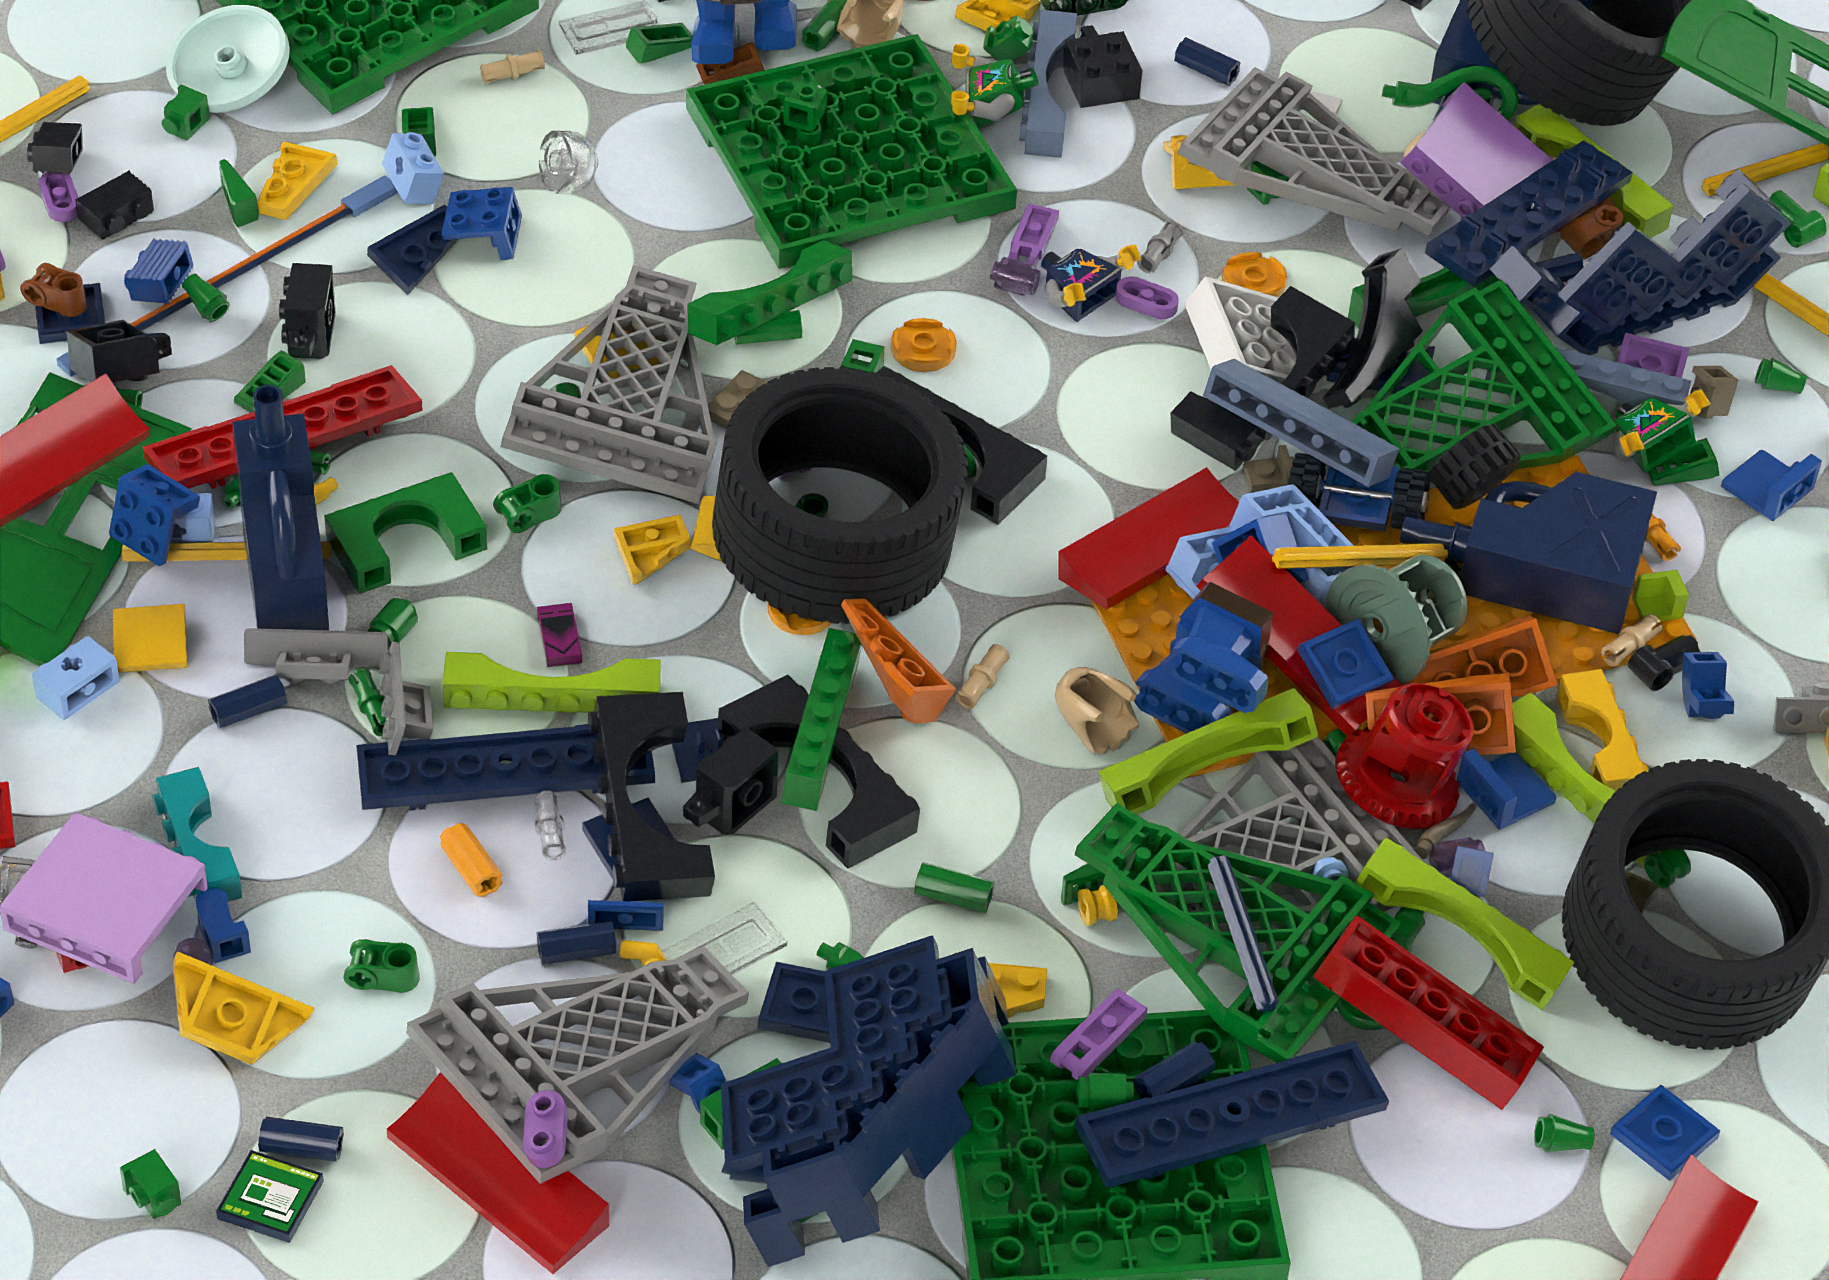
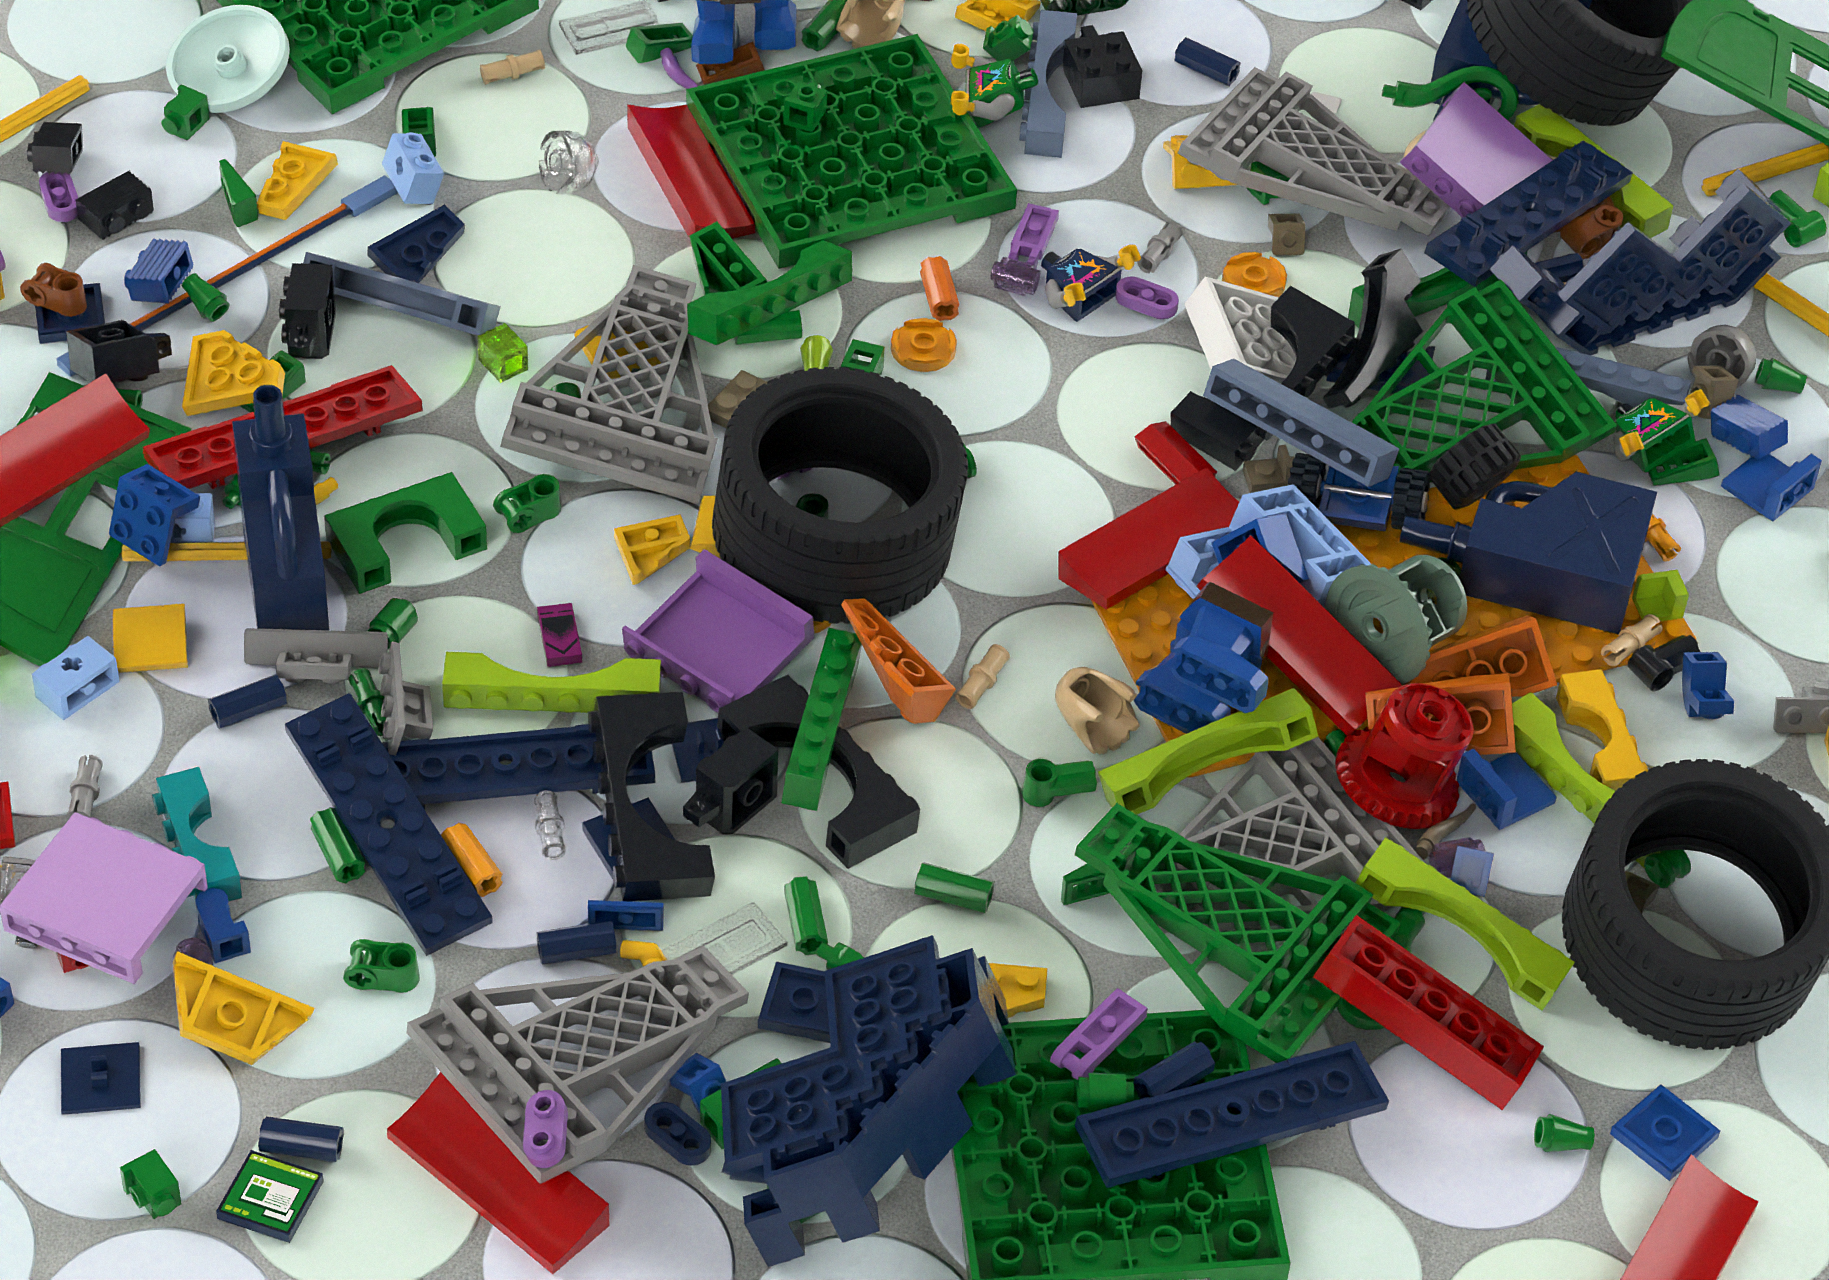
(85, 786): none -> light grey pin
(100, 1078): none -> dark blue piece
(225, 373): none -> yellow plate
(337, 846): none -> green axle
(409, 296): none -> sand blue arch
(411, 855): none -> dark blue piece
(485, 214): blue bracket -> none
(502, 352): none -> clear neon green brick
(674, 70): none -> medium lavender animal
(680, 1135): none -> dark blue plate
(688, 170): none -> red arch
(721, 262): none -> green wedge
(721, 634): none -> medium lavender panel
(805, 915): none -> green axle
(816, 352): none -> lime cone
(939, 288): none -> orange axle
(1007, 465): black arch -> none
(1046, 780): none -> green piece
(1097, 905): yellow wheel -> none
(1171, 452): none -> red piece
(1243, 934): axle -> none
(1287, 233): none -> dark tan bracket
(1330, 868): light blue plate -> none
(1345, 663): blue tile -> none
(1353, 555): yellow axle -> none
(1653, 355): medium lavender plate -> none
(1724, 347): none -> light grey cylinder
(1748, 427): none -> blue brick

